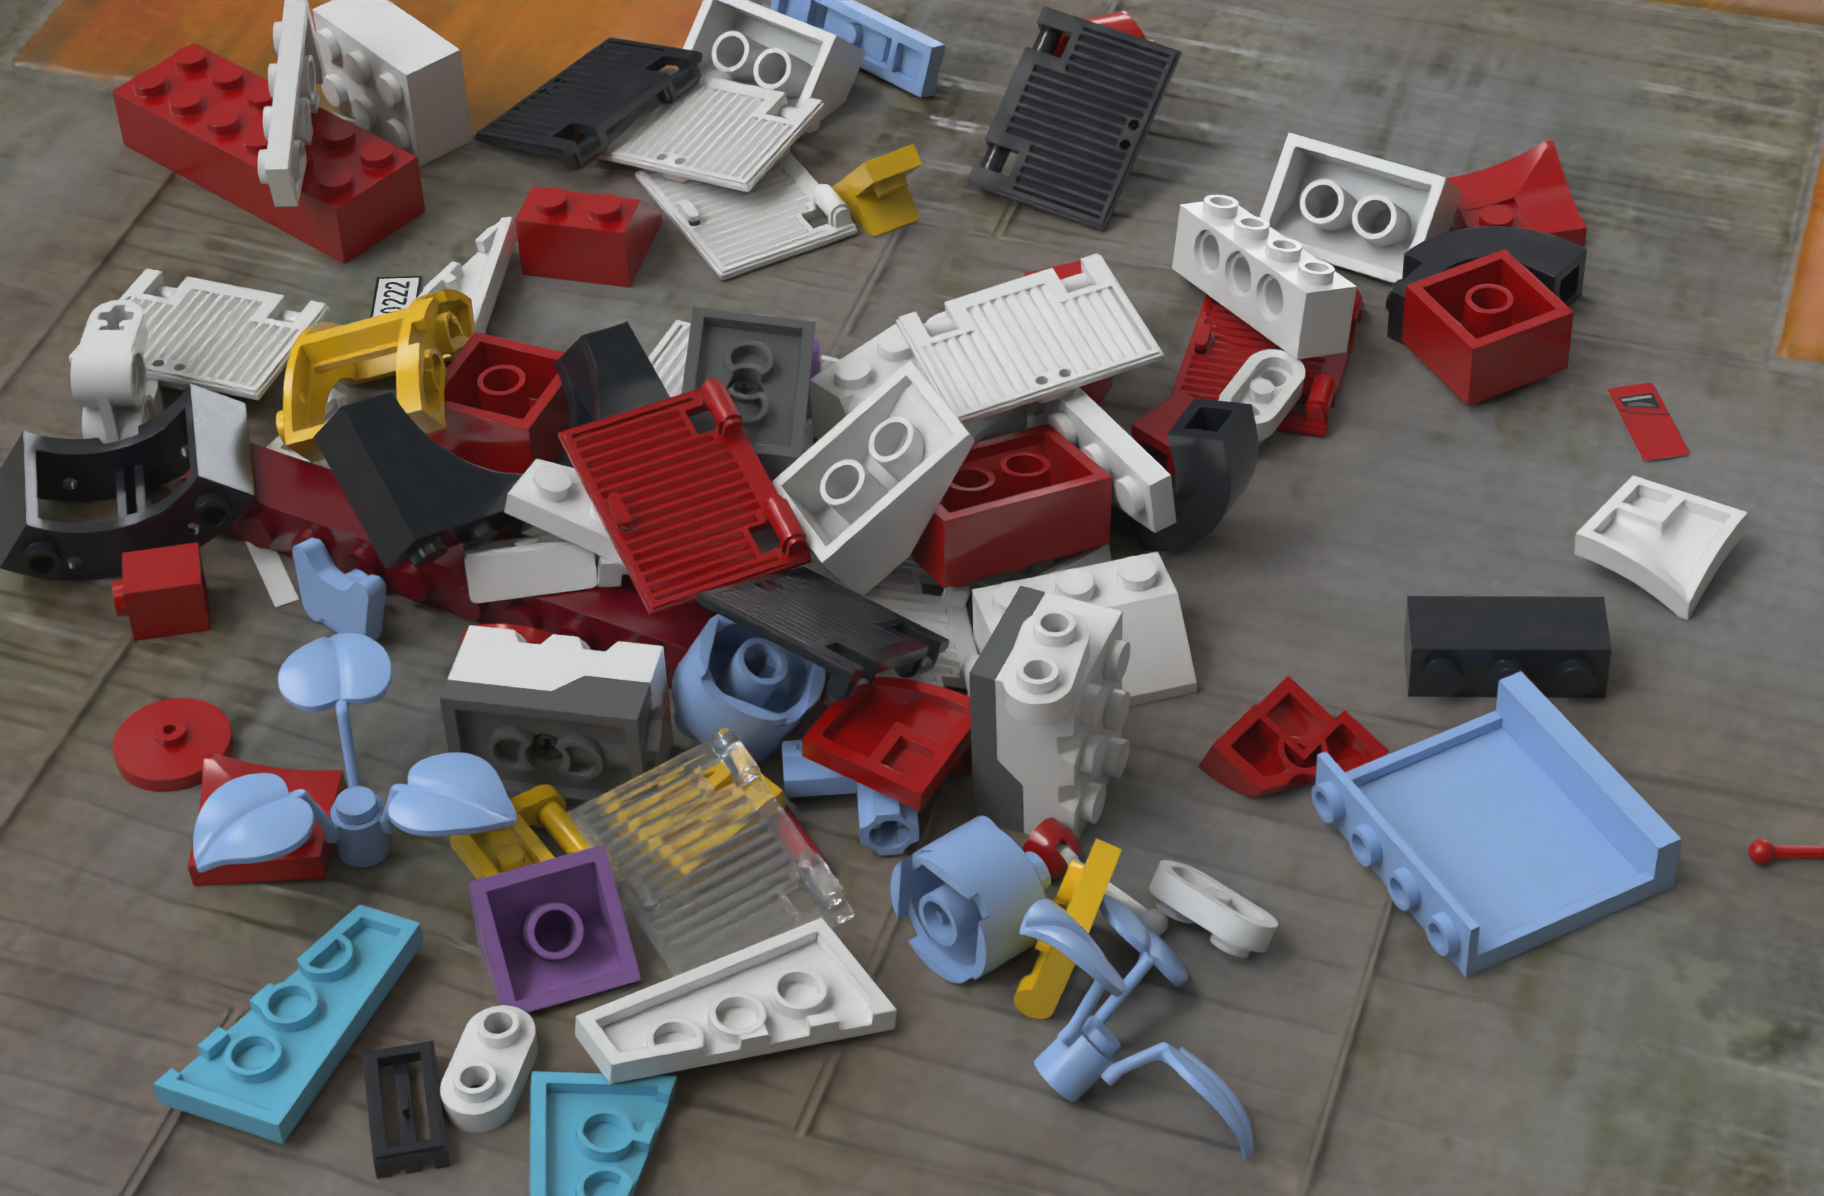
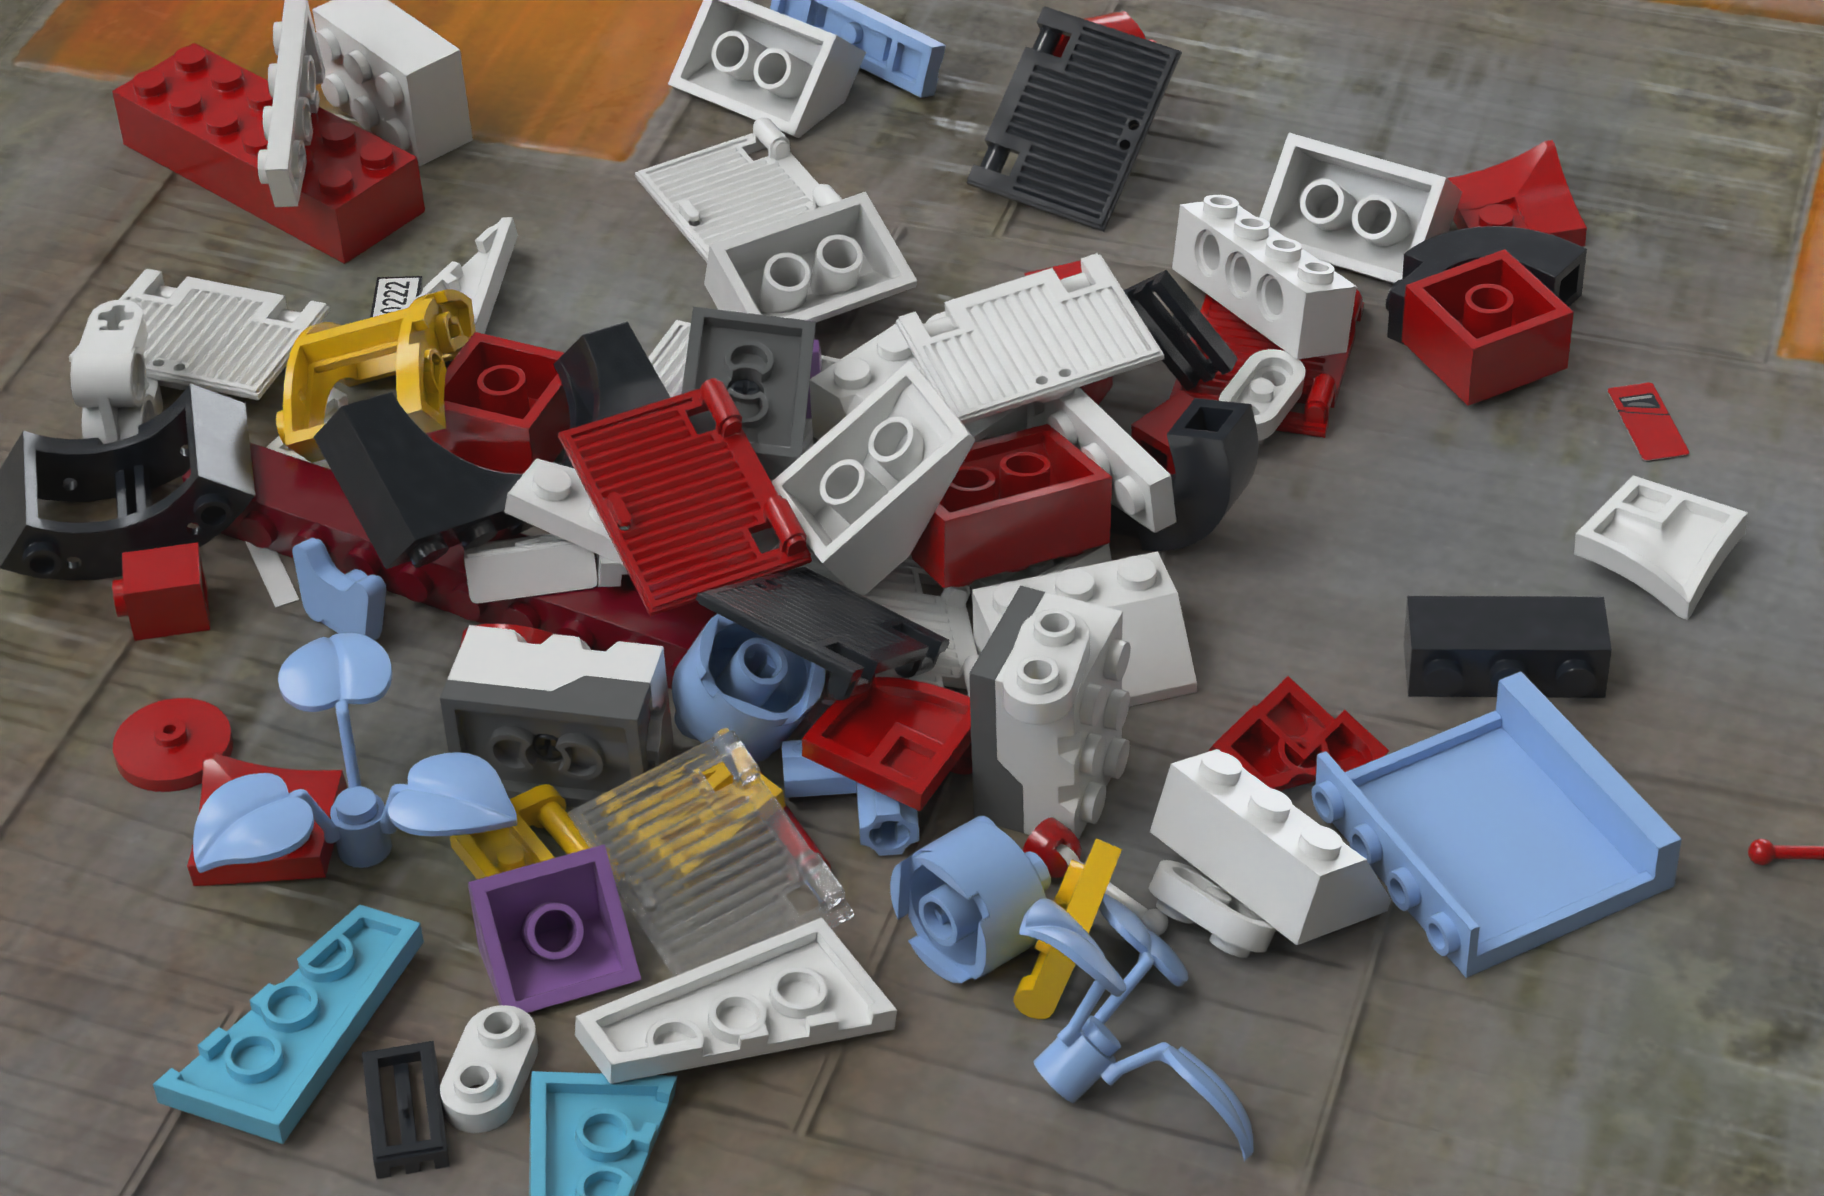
(584, 236): red slope -> none
(592, 99): black window -> none
(712, 133): white window -> none
(809, 264): none -> white slope
(880, 191): yellow slope -> none
(1171, 331): none -> black tile
(1264, 849): none -> white slope

